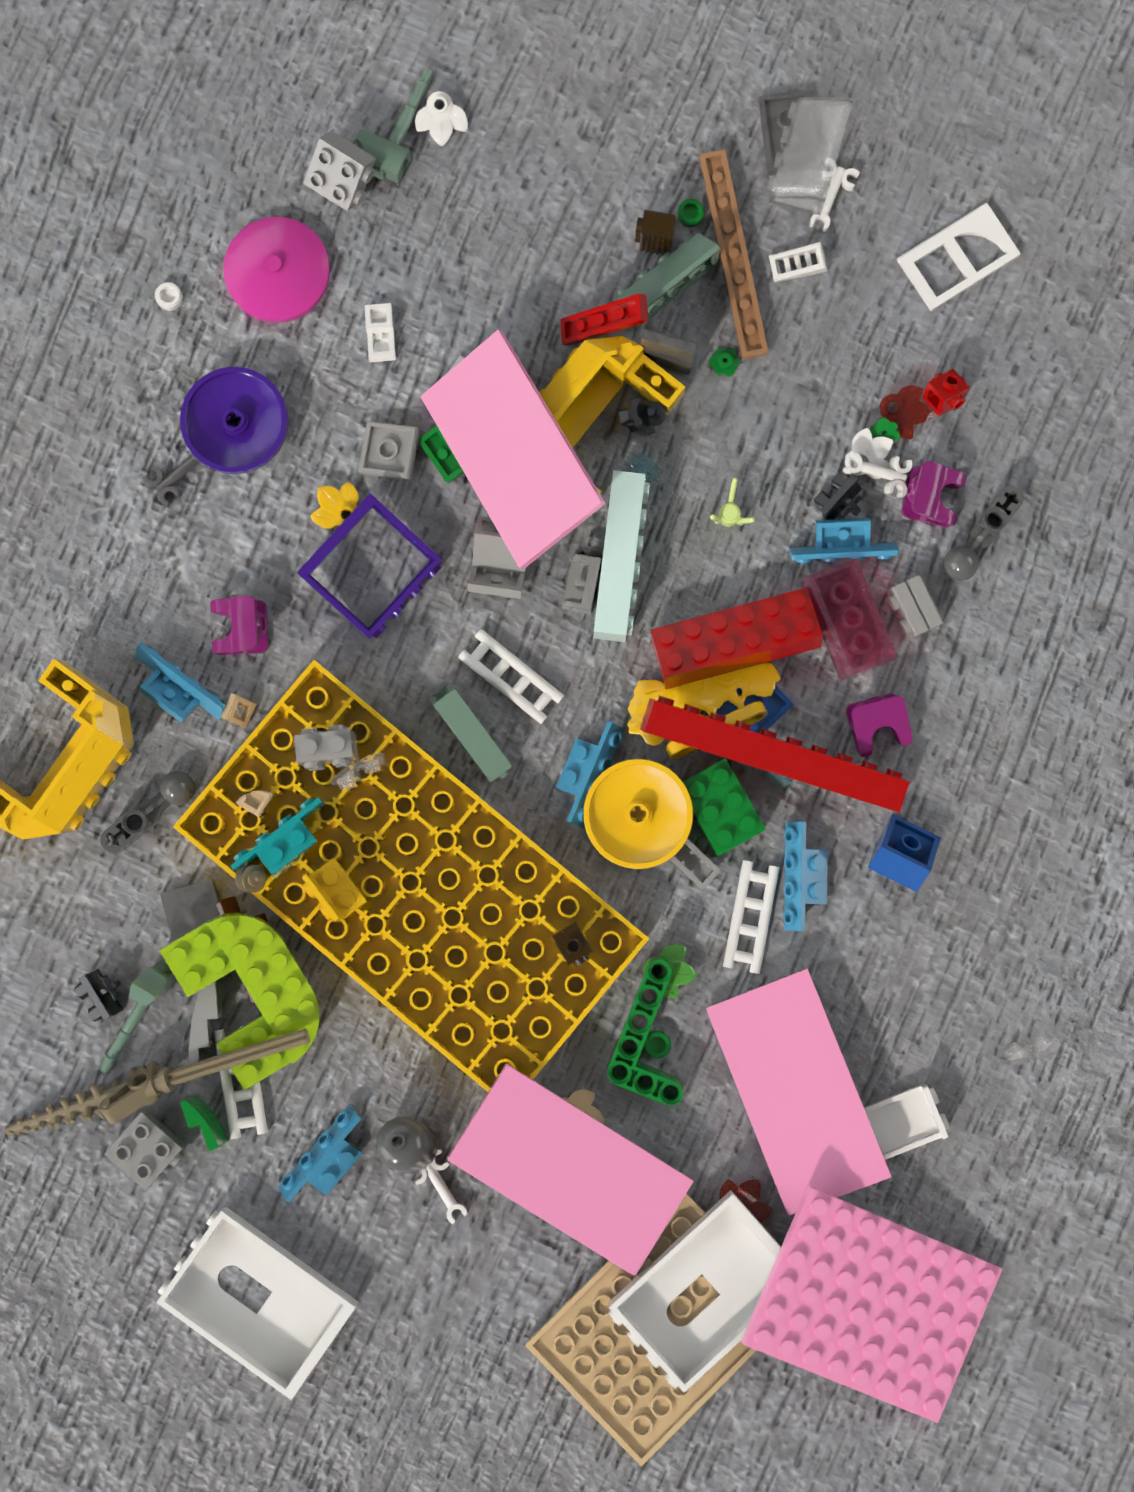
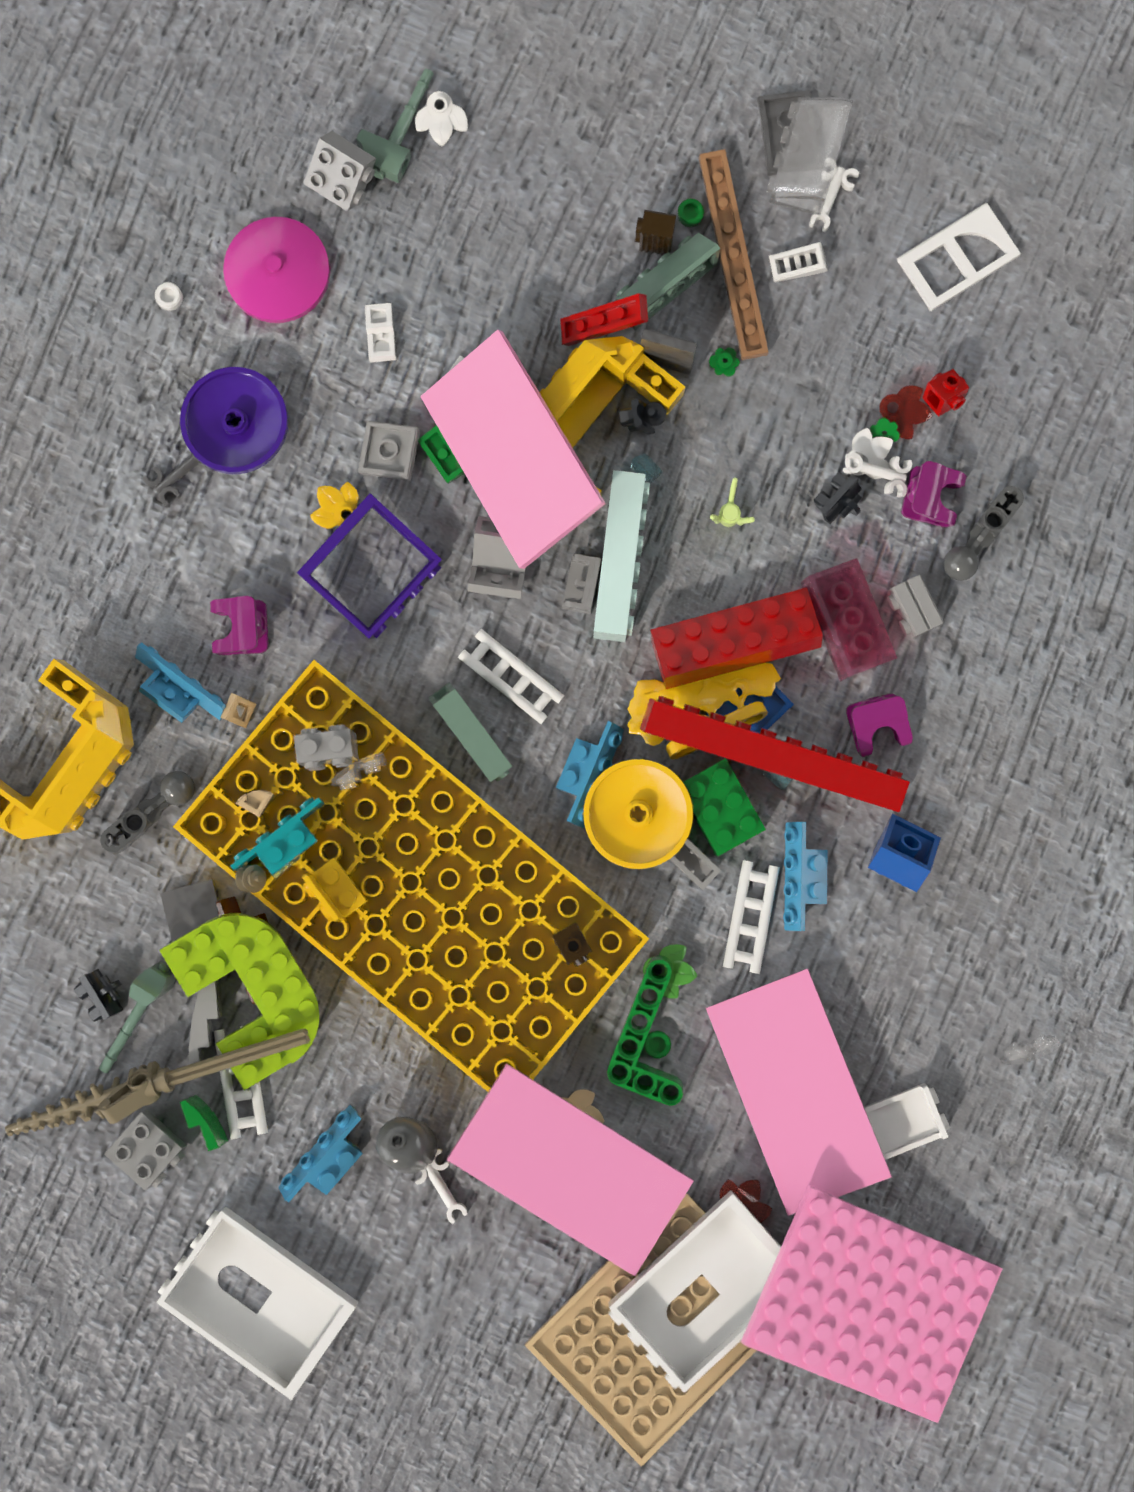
(843, 540): dark azure bracket -> none

